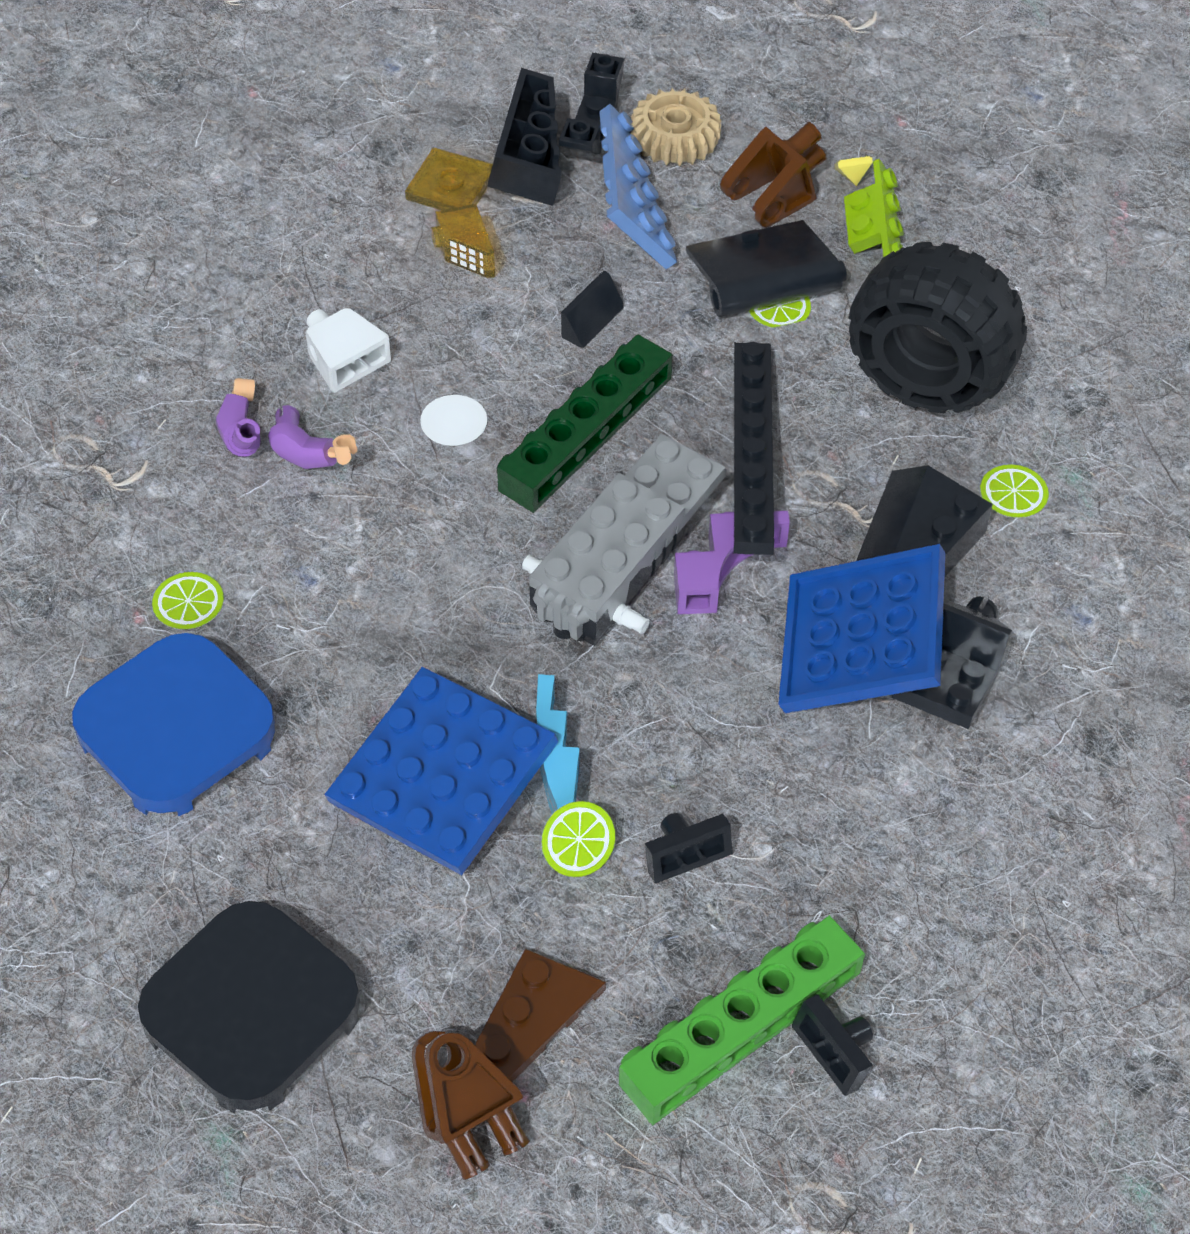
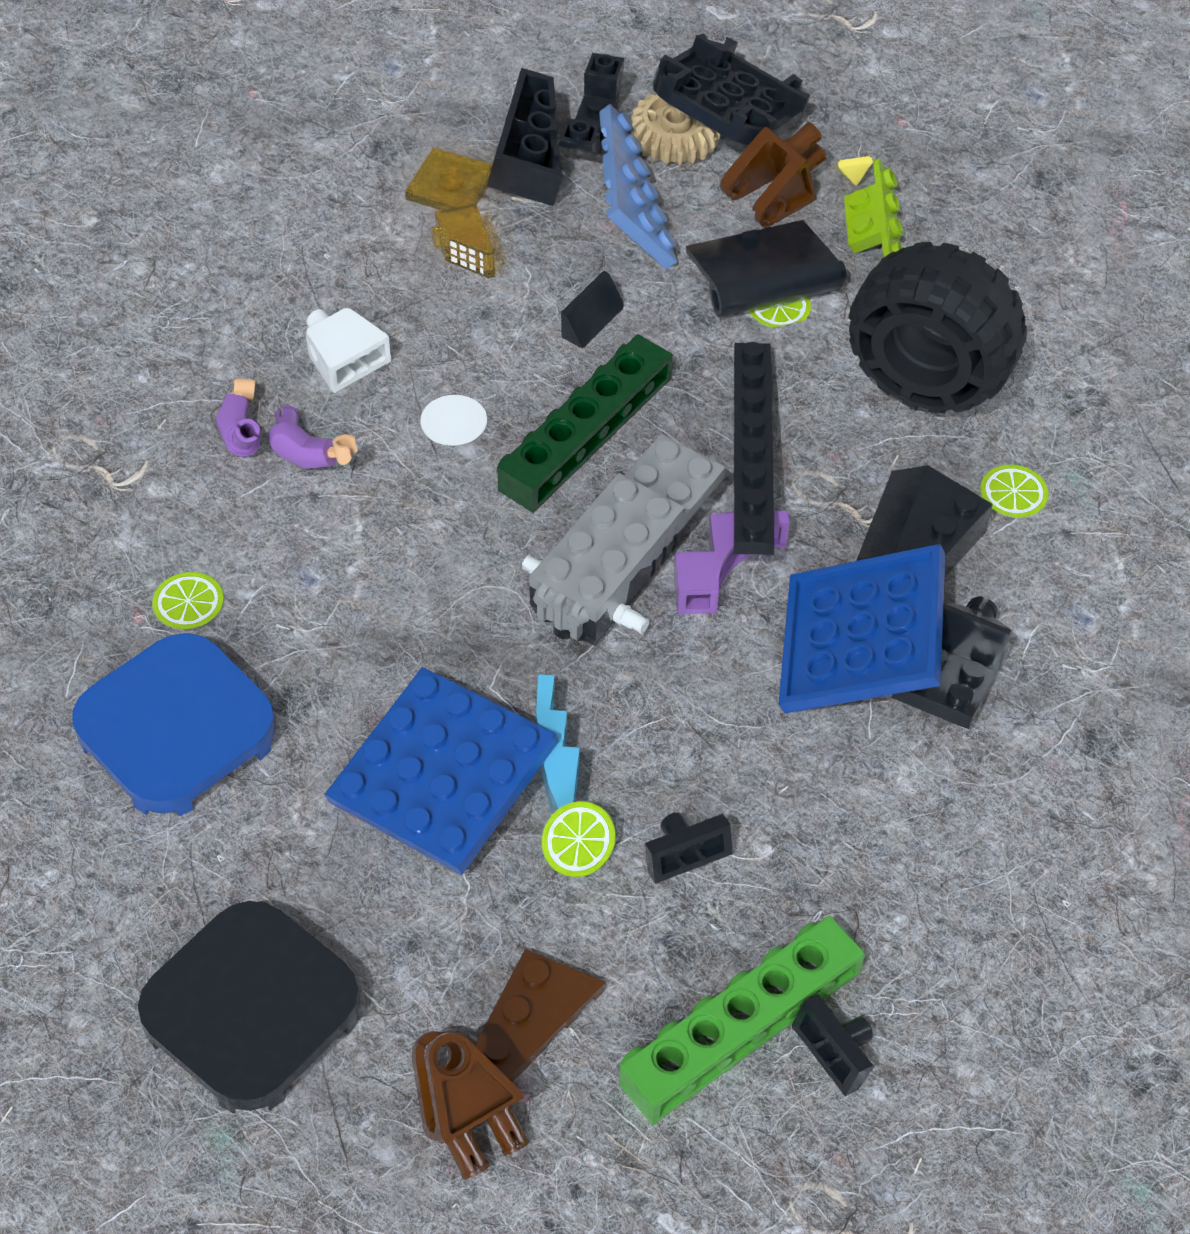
(728, 91): none -> black tile

